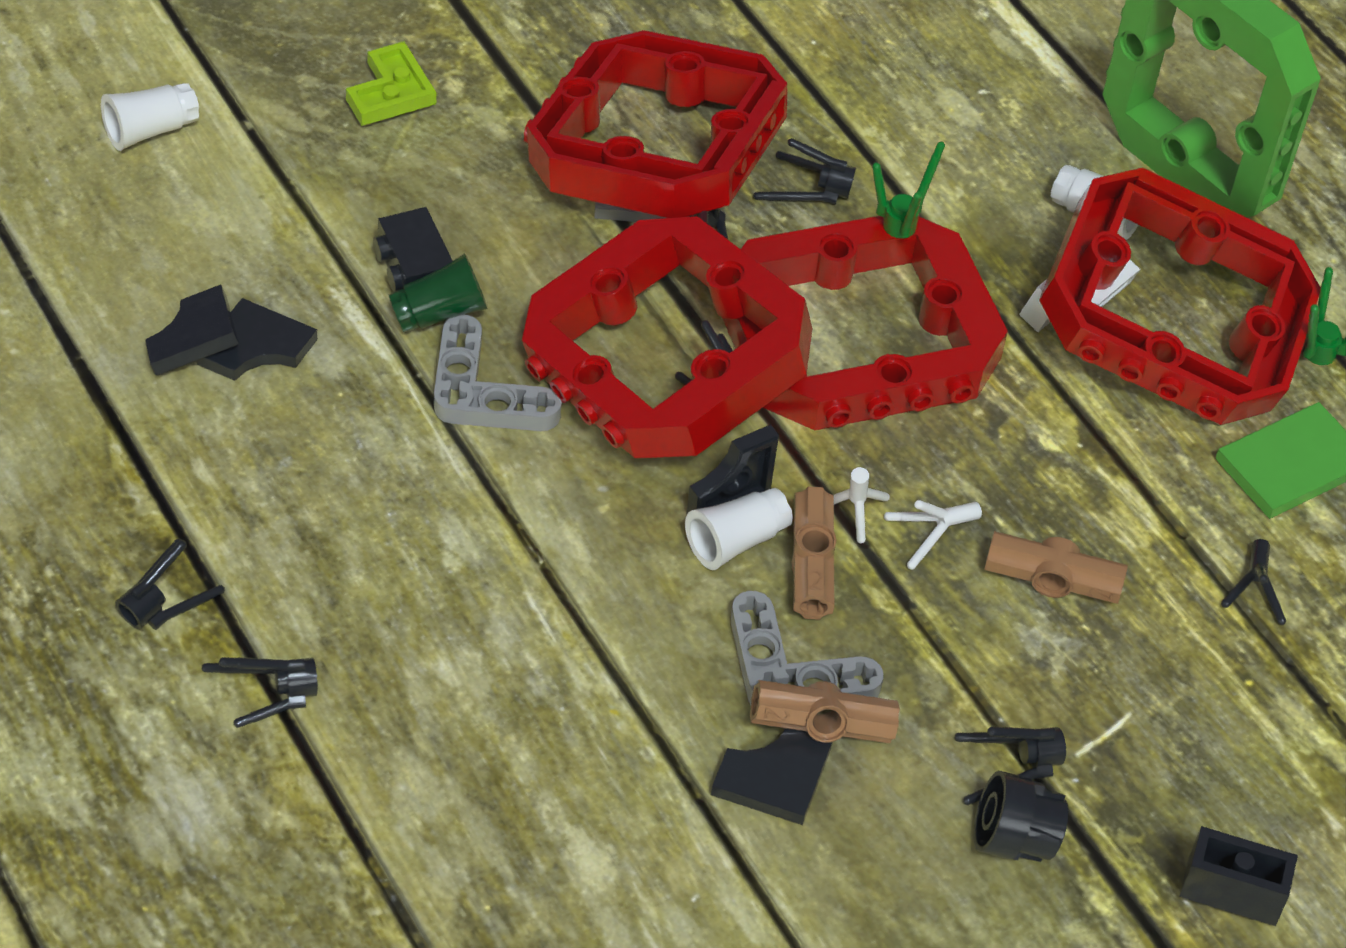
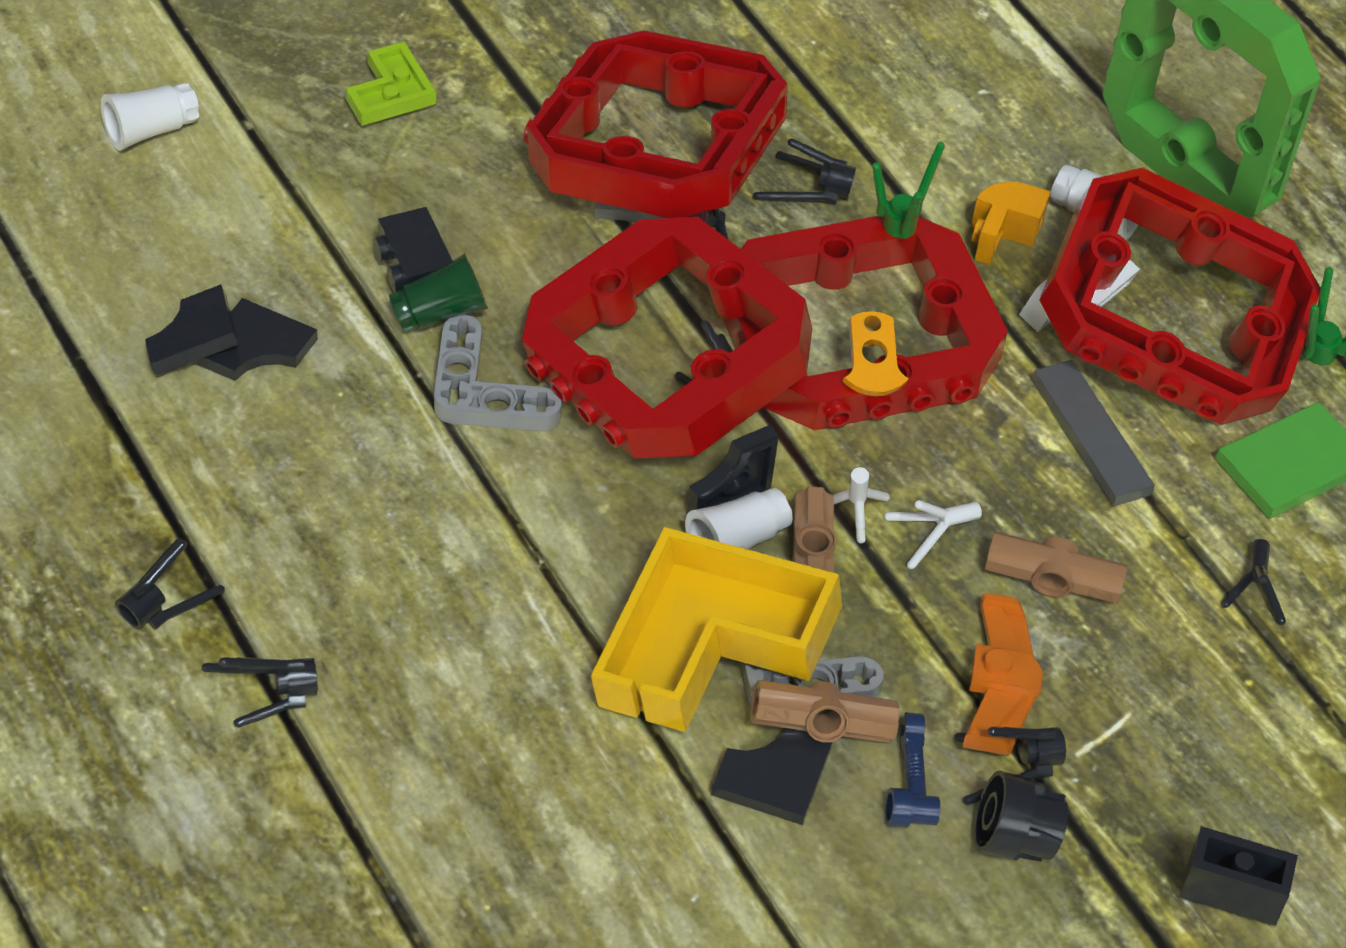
(709, 603): none -> yellow piece
(869, 377): none -> light orange piece
(913, 803): none -> dark blue brick
(1004, 673): none -> orange plate
(1007, 212): none -> light orange brick
(1093, 433): none -> dark grey tile

